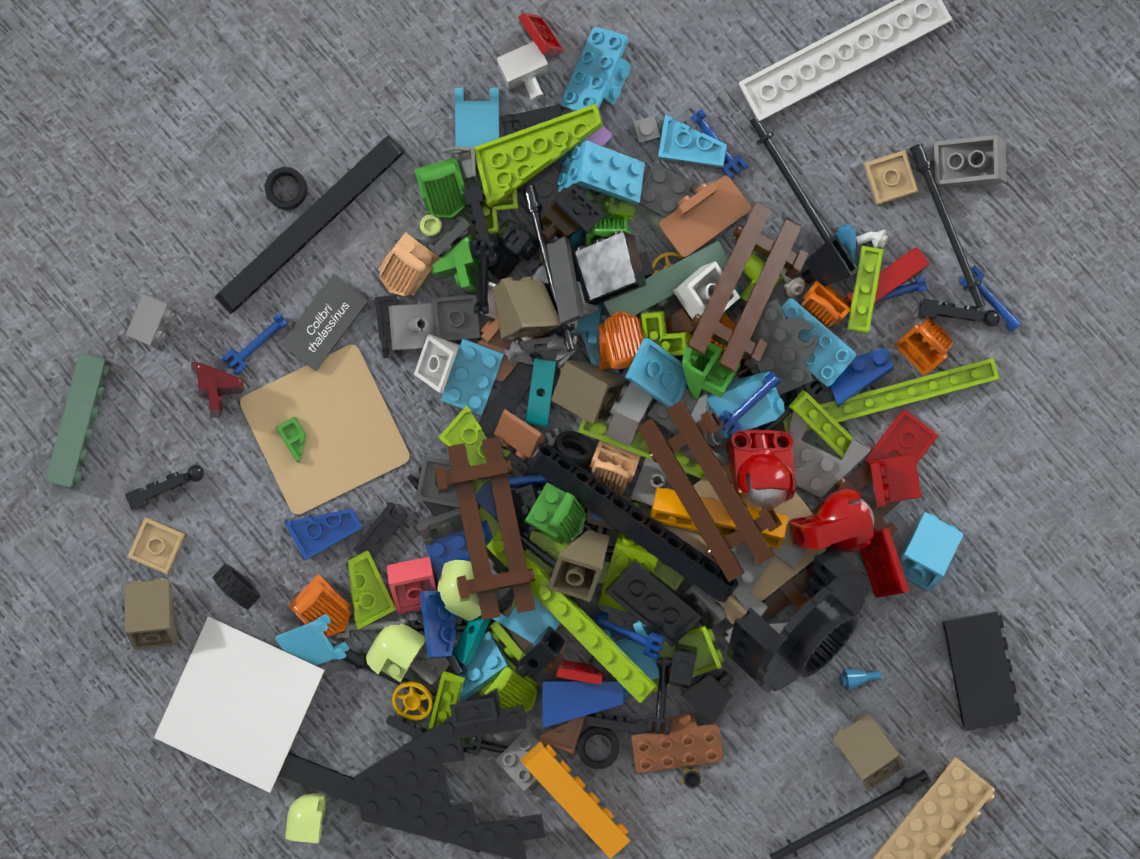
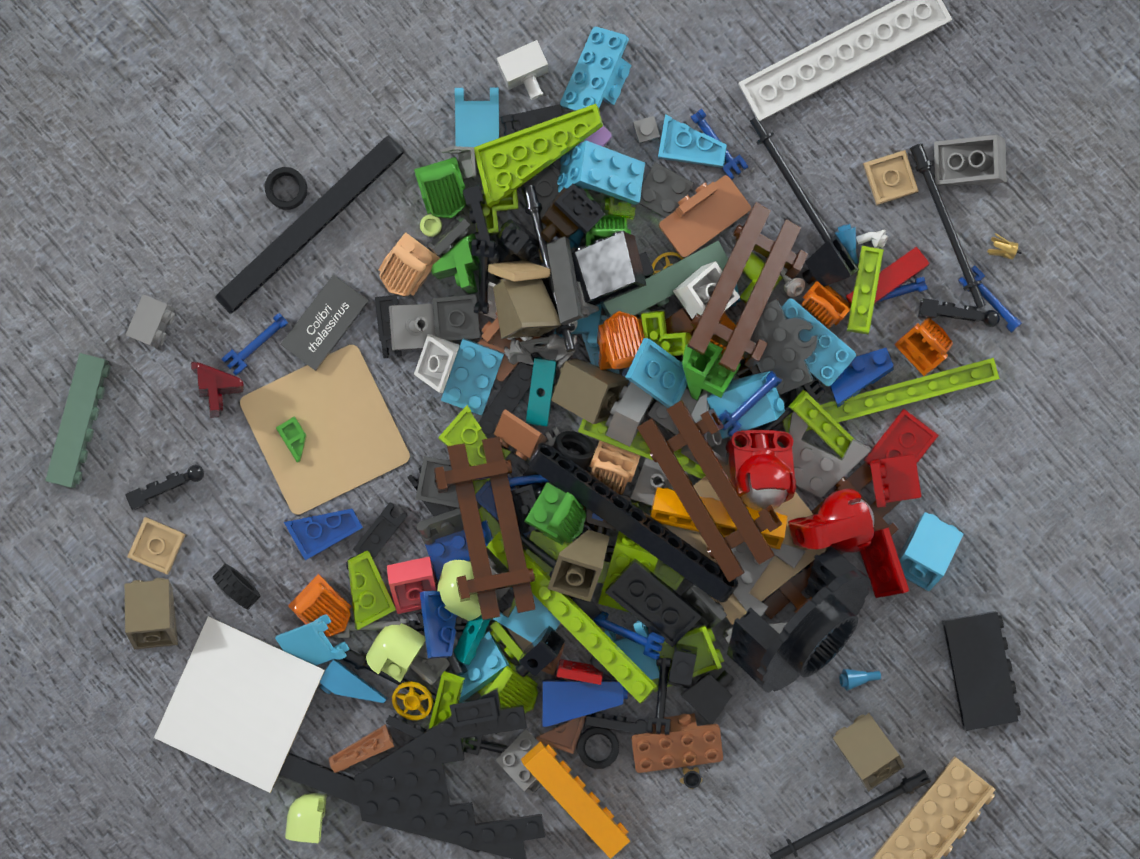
(344, 682): none -> dark azure slope
(368, 746): none -> nougat wing
(519, 270): none -> tan tile
(541, 34): red tile -> none
(1008, 248): none -> pearl gold piece

